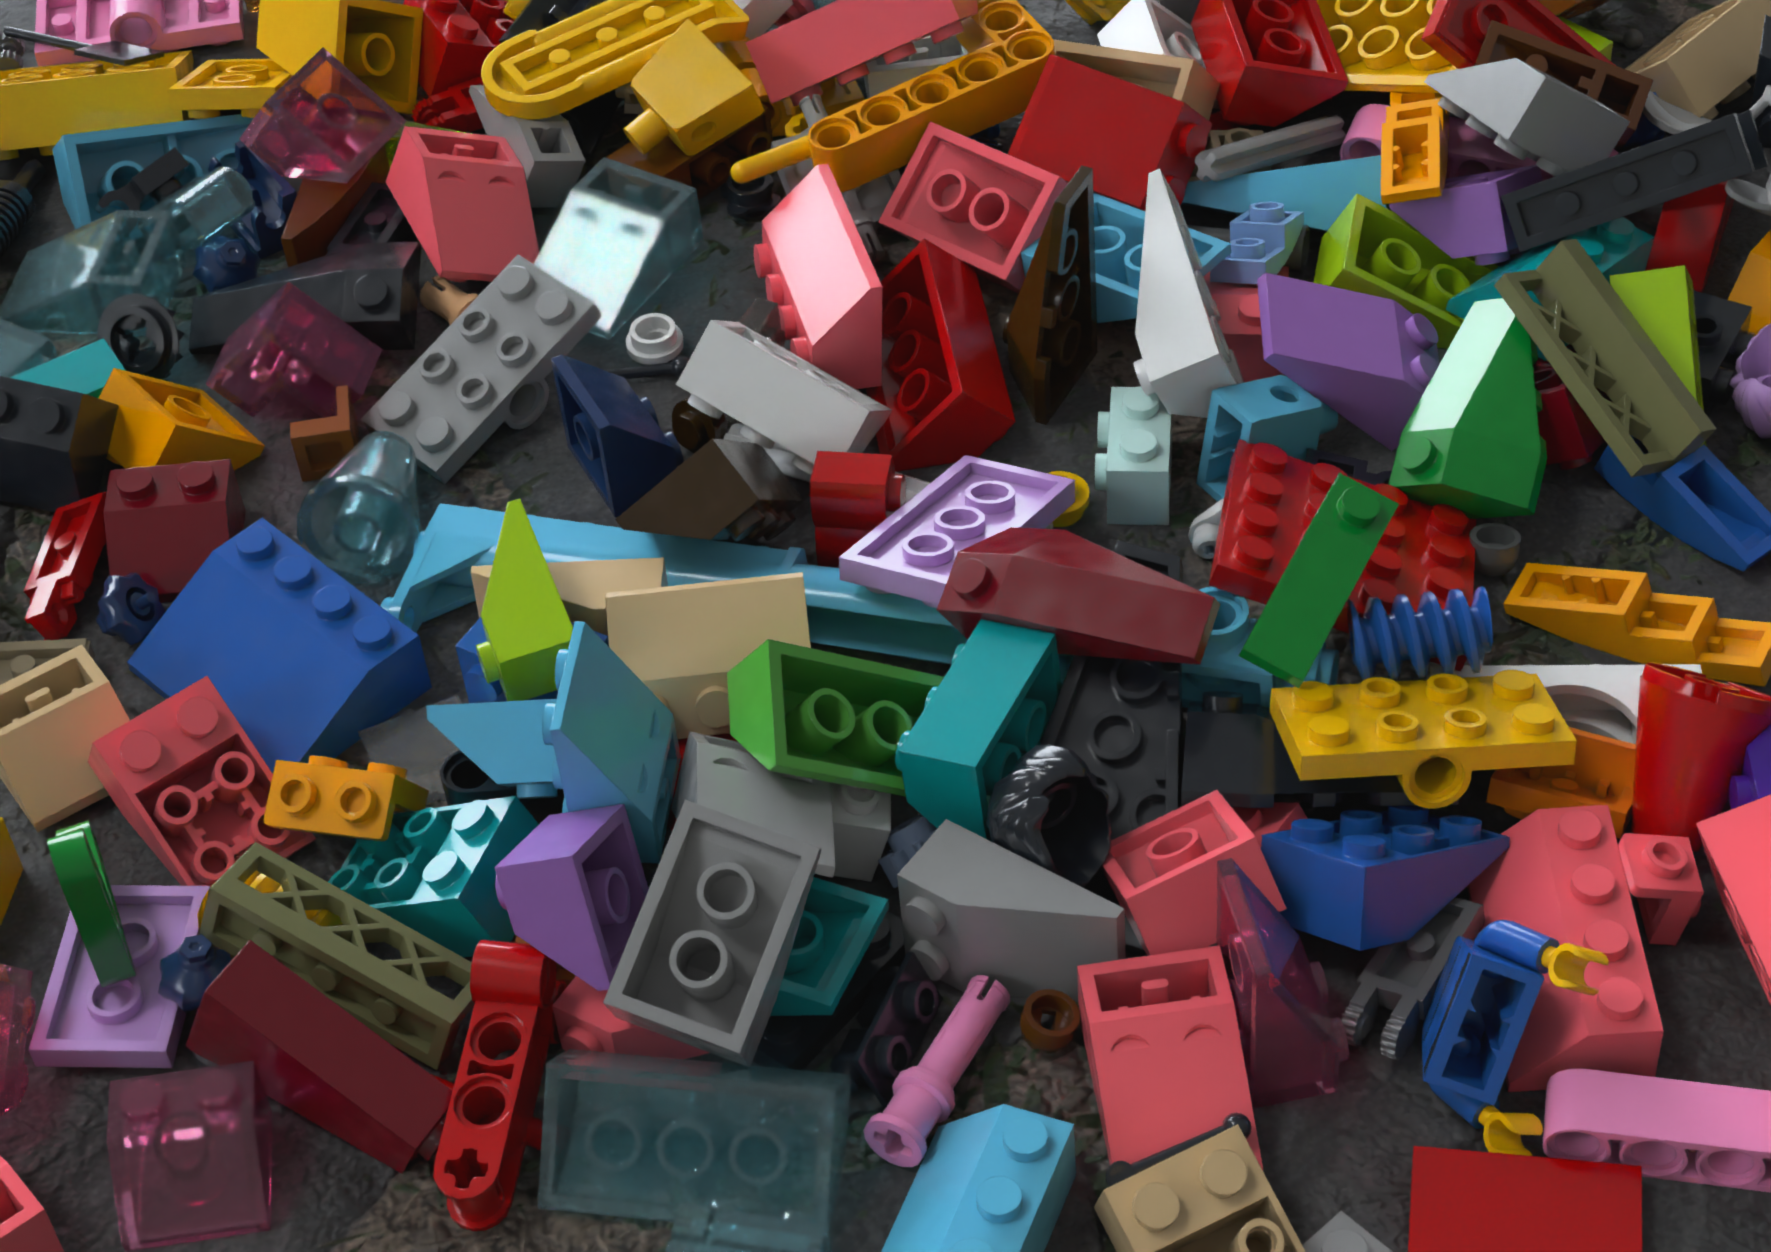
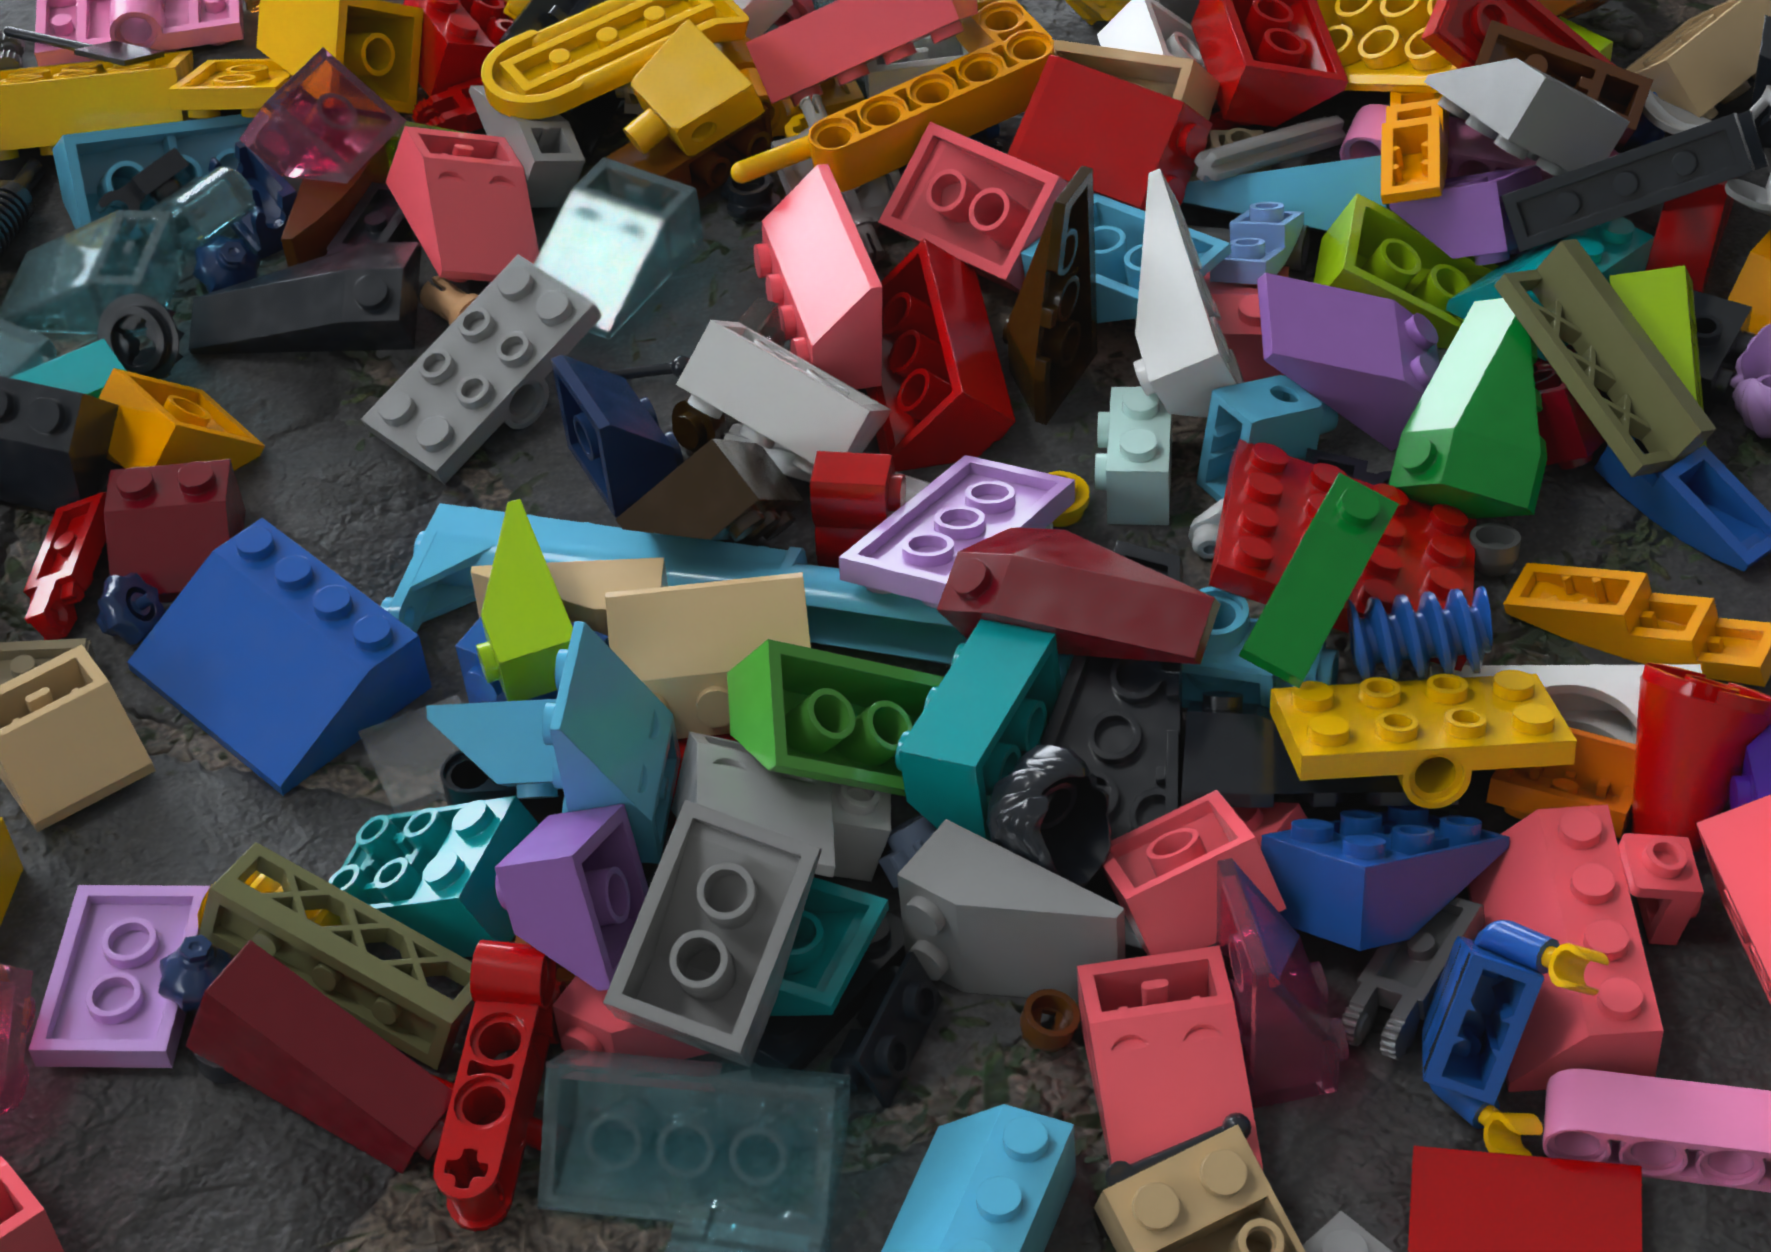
(91, 901): green beam -> none
(190, 1155): clear pink slope -> none
(191, 785): coral slope -> none
(295, 349): clear pink brick -> none
(325, 441): dark orange panel -> none
(340, 800): light orange bracket -> none
(365, 511): clear light blue cone -> none
(654, 339): white plate -> none
(926, 1091): bright pink pin -> none

